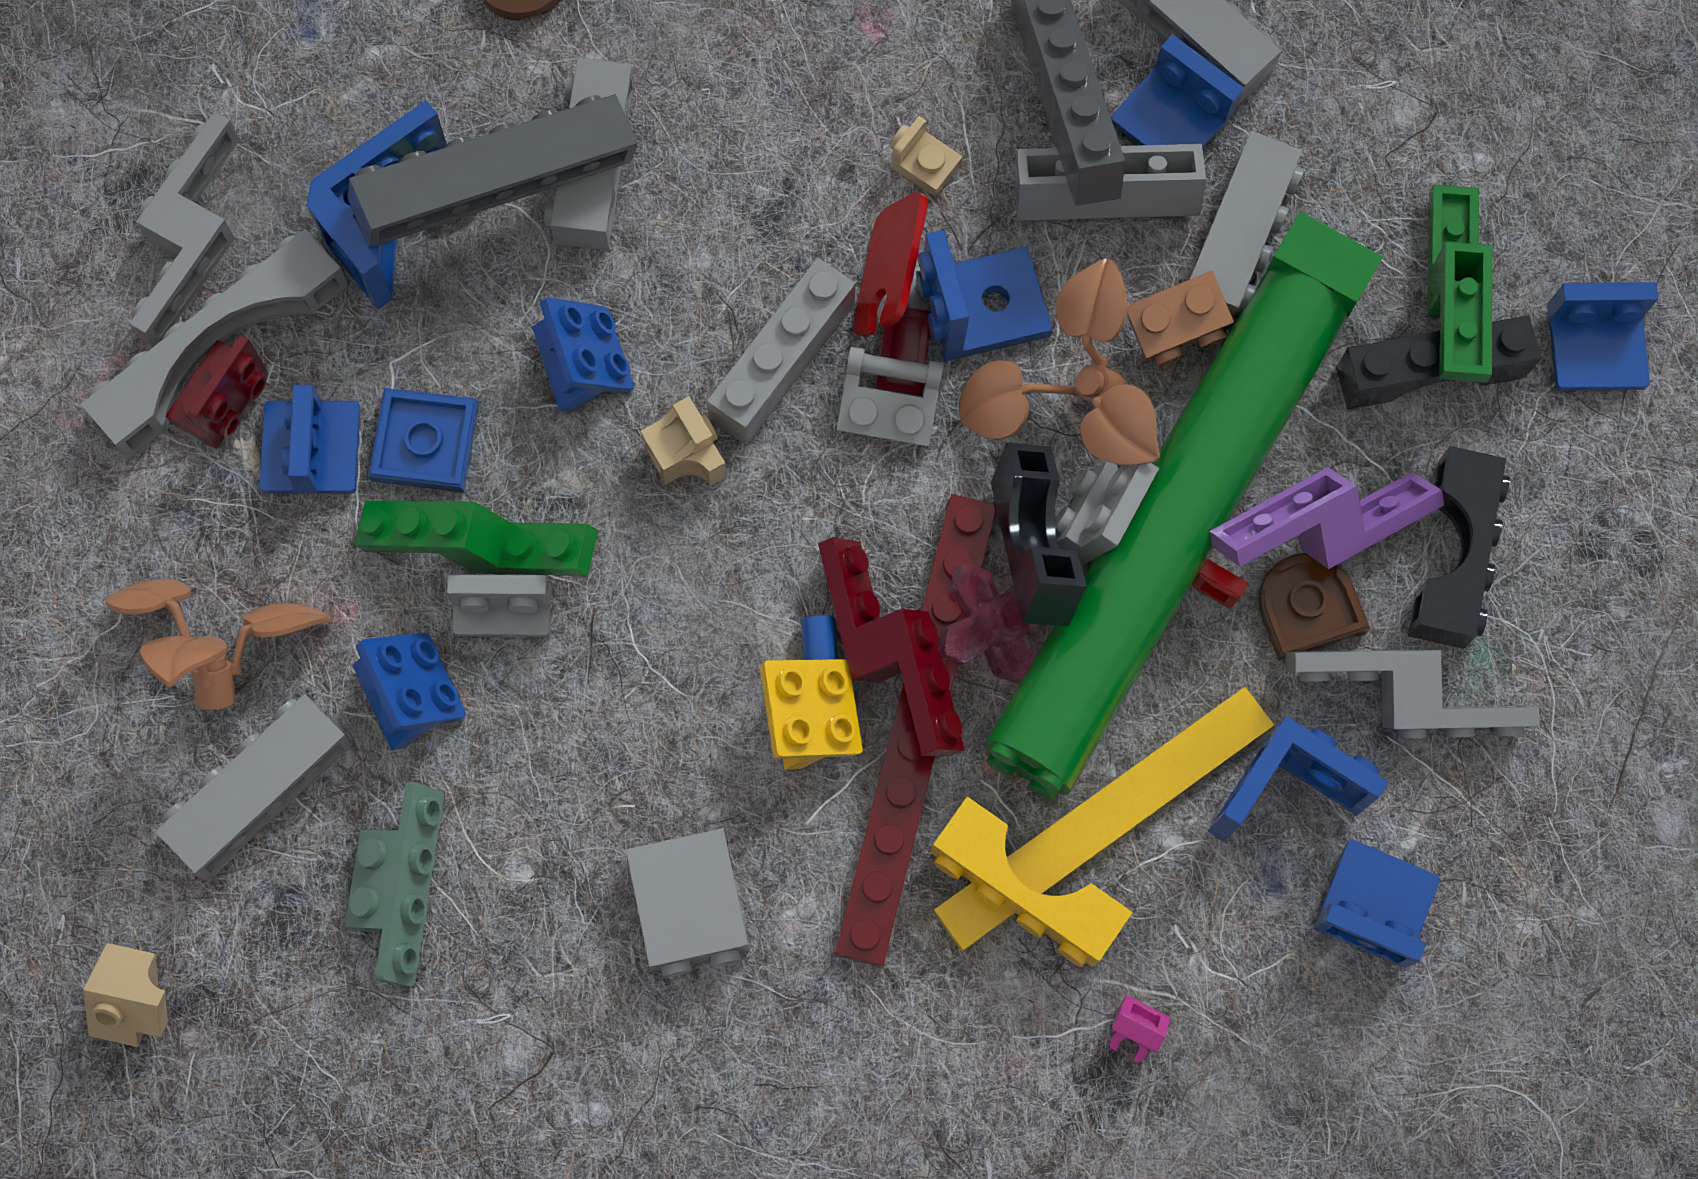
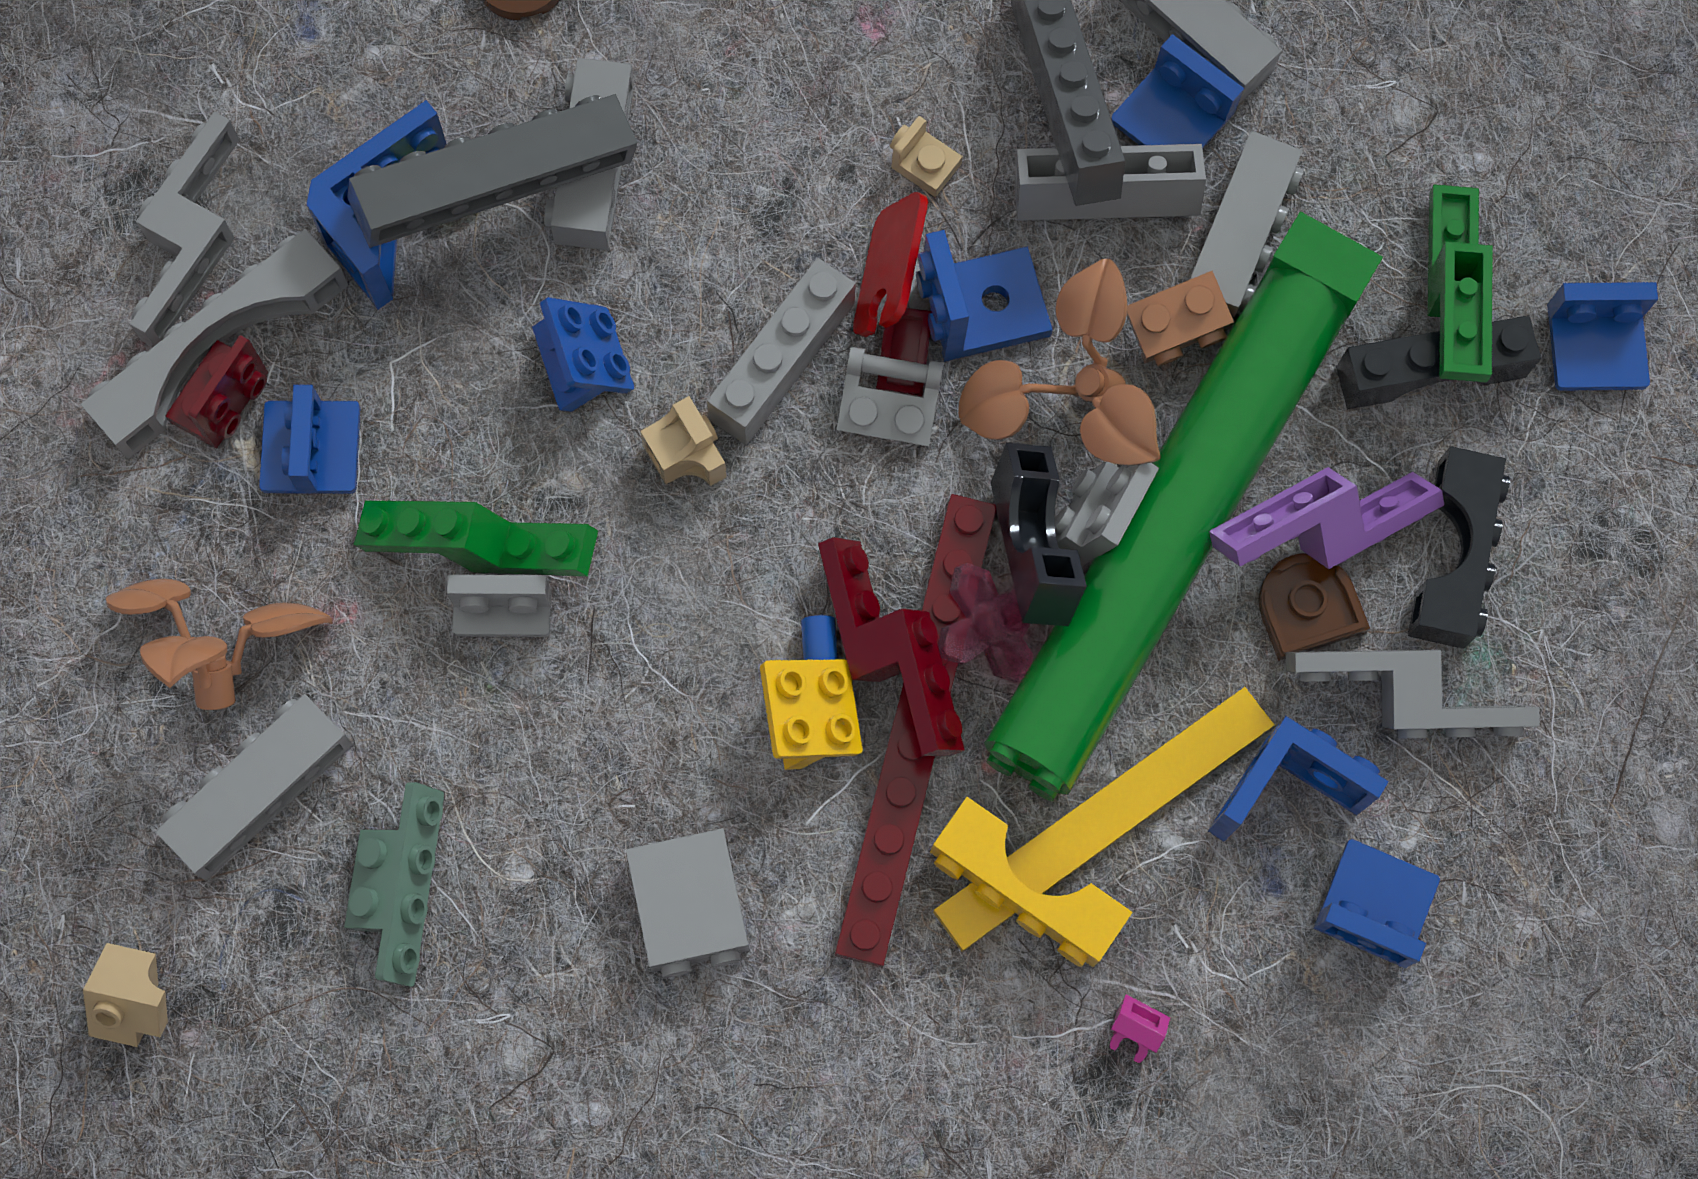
(406, 686): blue bracket -> none
(423, 440): blue tile -> none
(1219, 584): red tile -> none

